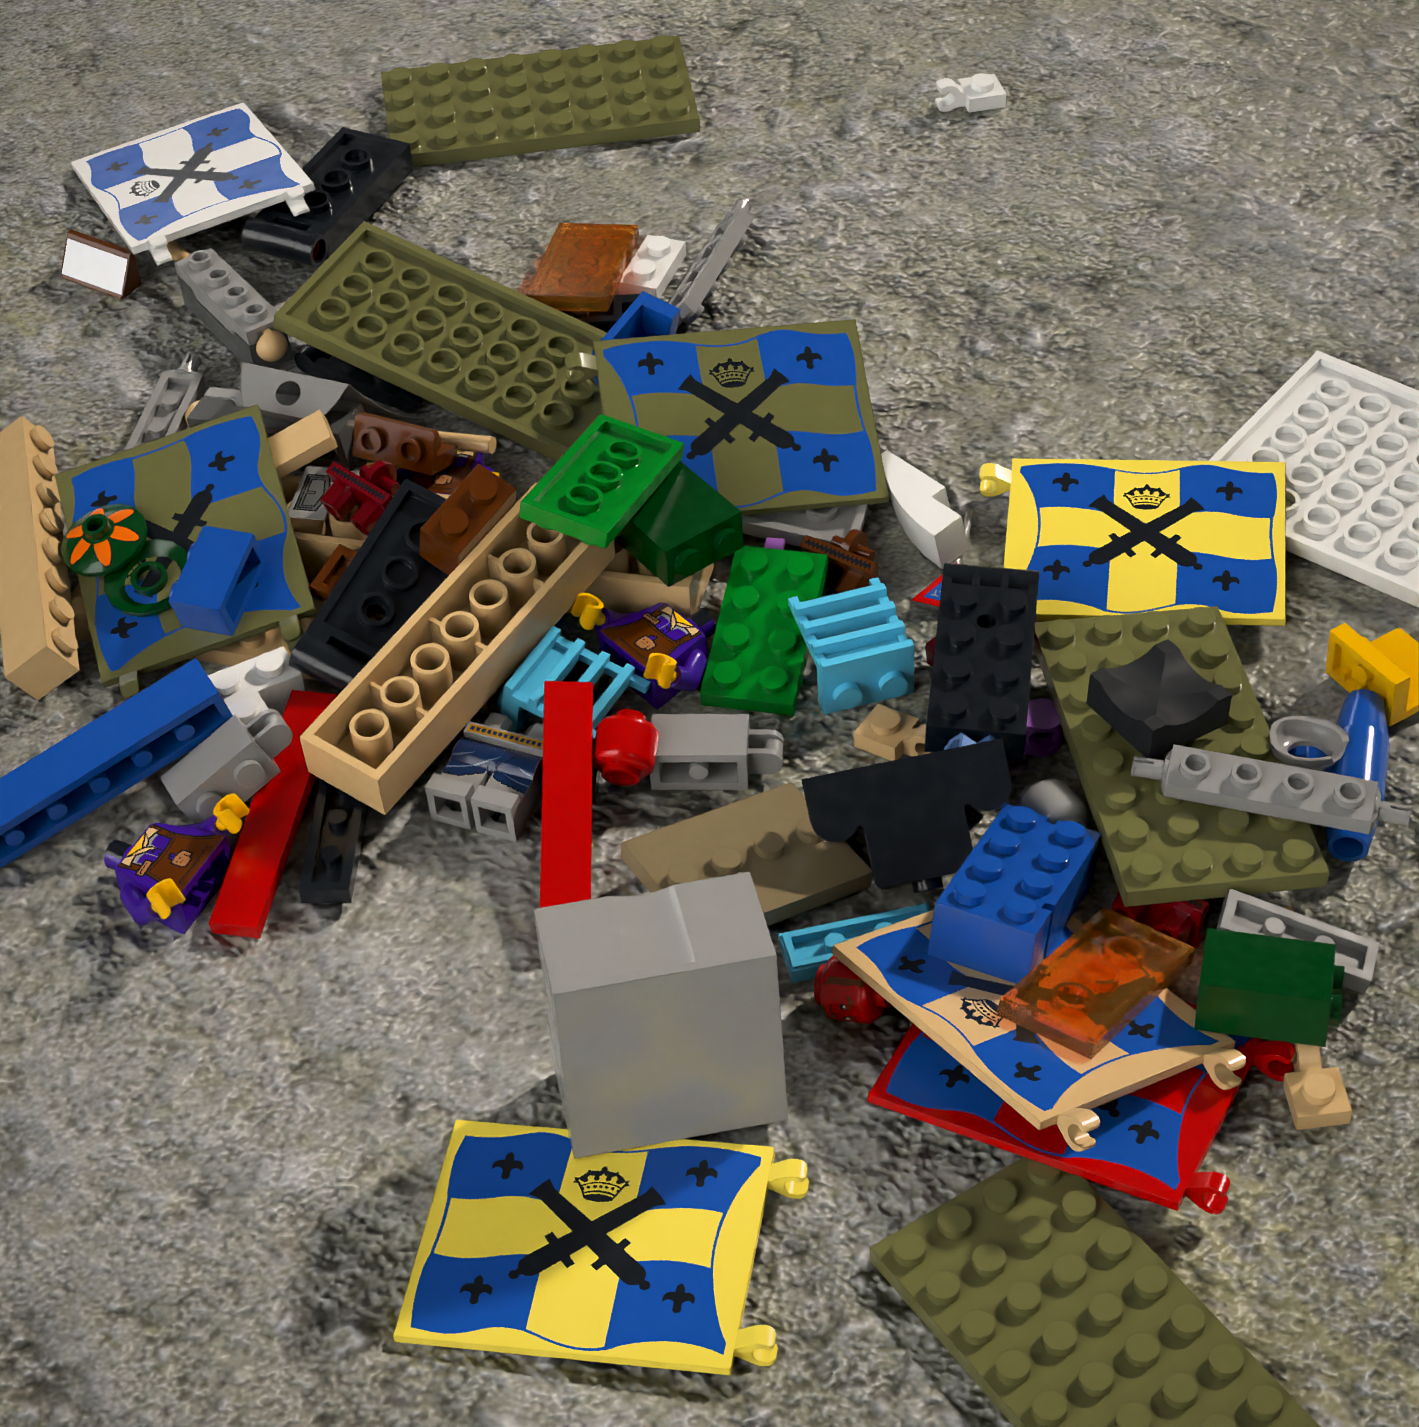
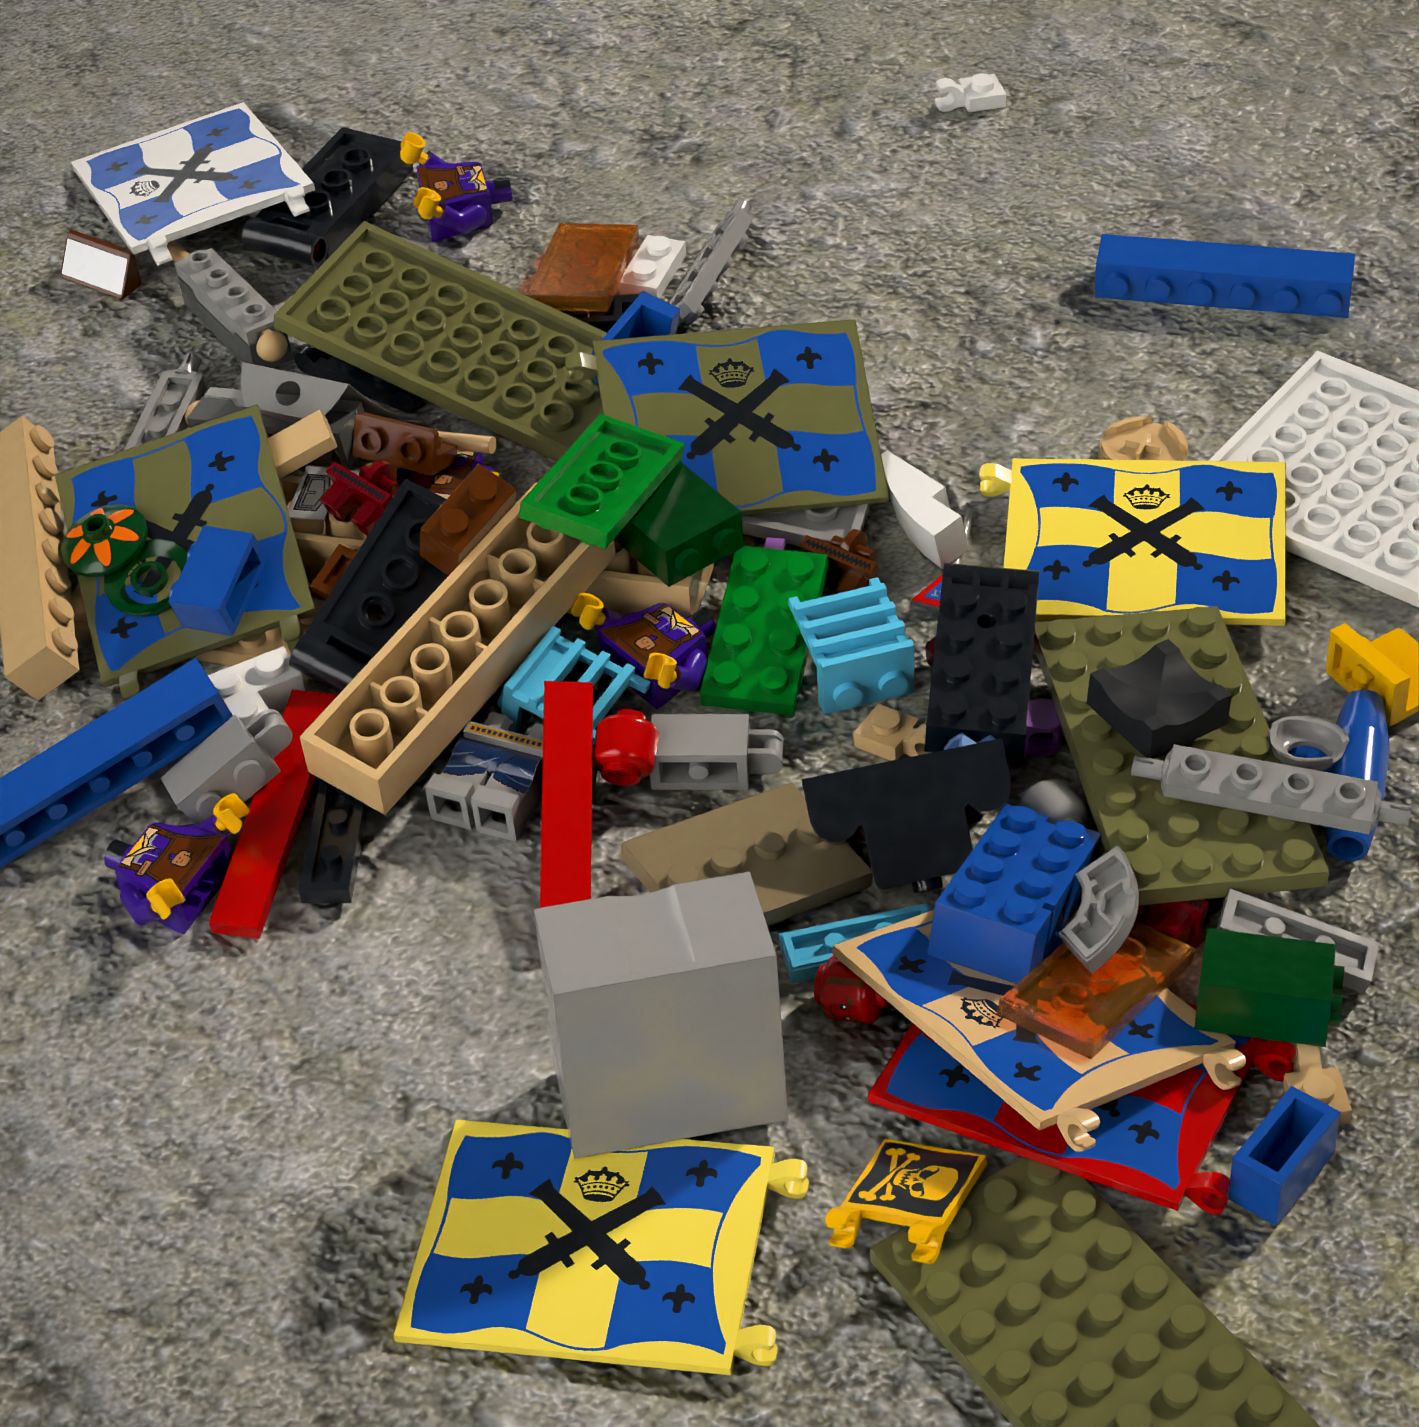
(452, 195): none -> torso
(541, 101): olive plate -> none
(908, 1188): none -> yellow flag
(1106, 910): none -> light grey tile
(1143, 440): none -> tan tile
(1224, 275): none -> blue brick
(1283, 1155): none -> blue brick

